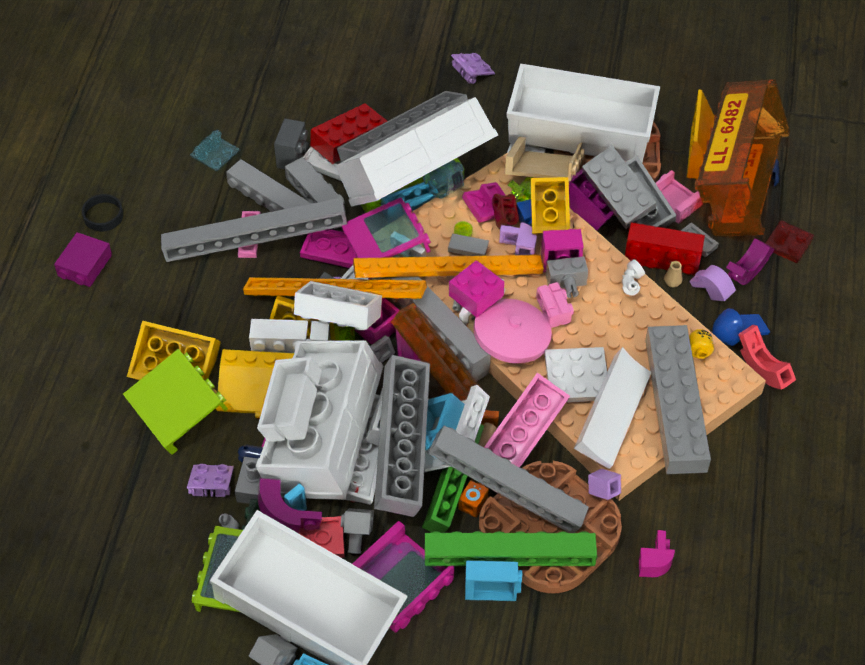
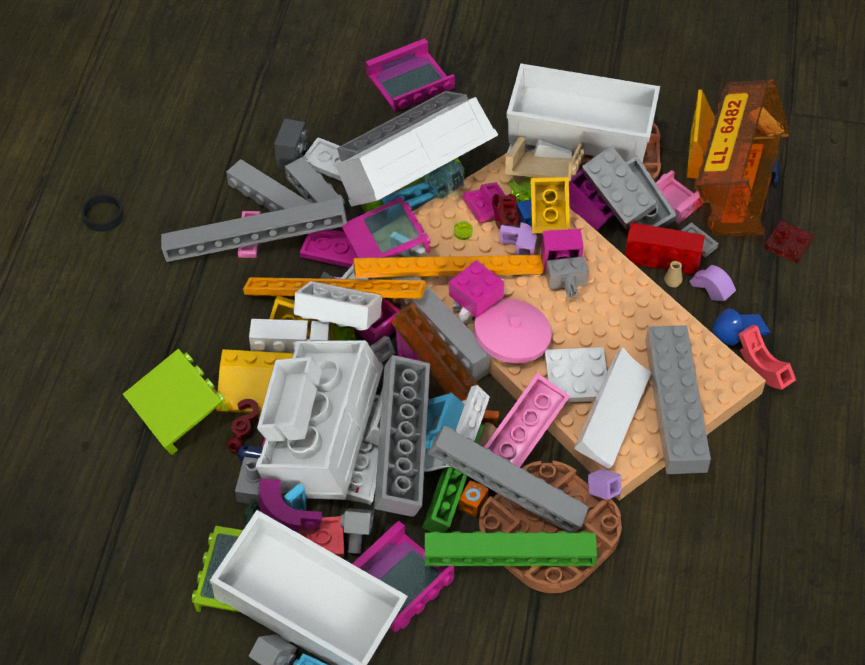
(83, 259): magenta brick -> none
(159, 342): yellow slope -> none
(210, 477): lavender hinge -> none
(214, 151): clear light blue hinge -> none
(228, 521): light grey arm -> none
(241, 426): none -> dark red piece
(342, 129): red brick -> none
(408, 75): none -> panel
(468, 245): light grey tile -> none
(471, 66): lavender hinge -> none
(492, 580): medium azure window -> none
(549, 150): none -> white slope
(554, 304): bright pink brick -> none
(634, 270): white arm -> none
(658, 560): dark pink brick -> none
(701, 343): yellow head -> none
(750, 263): magenta arch -> none

